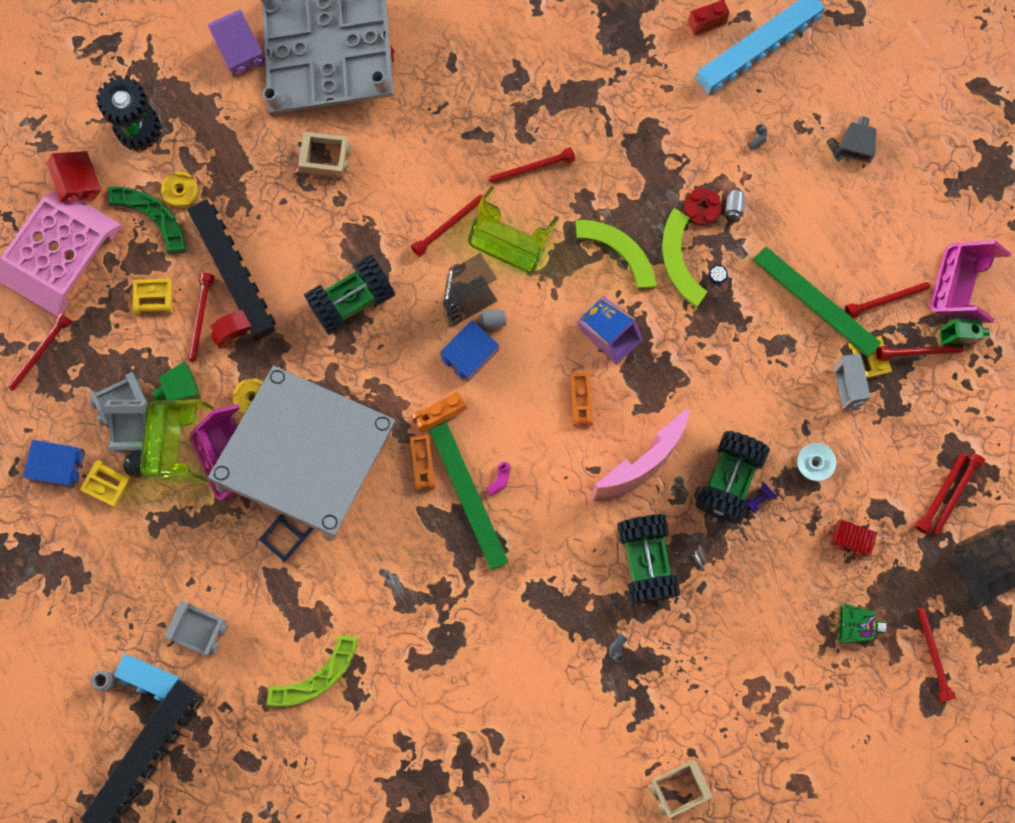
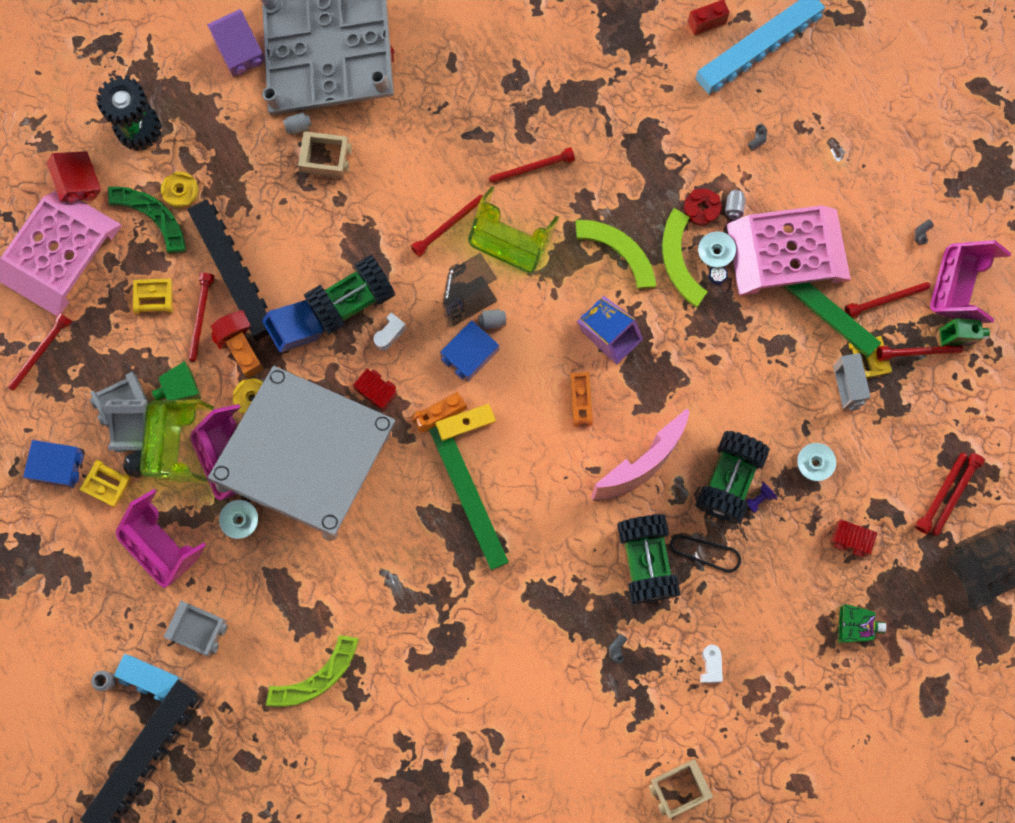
(151, 544): none -> dark pink windscreen
(230, 514): none -> light aqua dish
(244, 355): none -> orange brick
(274, 524): dark blue window -> none
(293, 326): none -> blue brick
(297, 123): none -> light grey brick
(375, 389): none -> red brick
(390, 333): none -> white leg
(422, 461): orange plate -> none
(475, 417): none -> yellow tile
(502, 479): dark pink arm -> none
(704, 562): none -> black piece
(713, 665): none -> white leg
(719, 241): none -> light aqua dish
(764, 257): none -> bright pink slope
(859, 141): dark grey torso -> none
(920, 232): none -> dark grey arm
(945, 693): red piece -> none

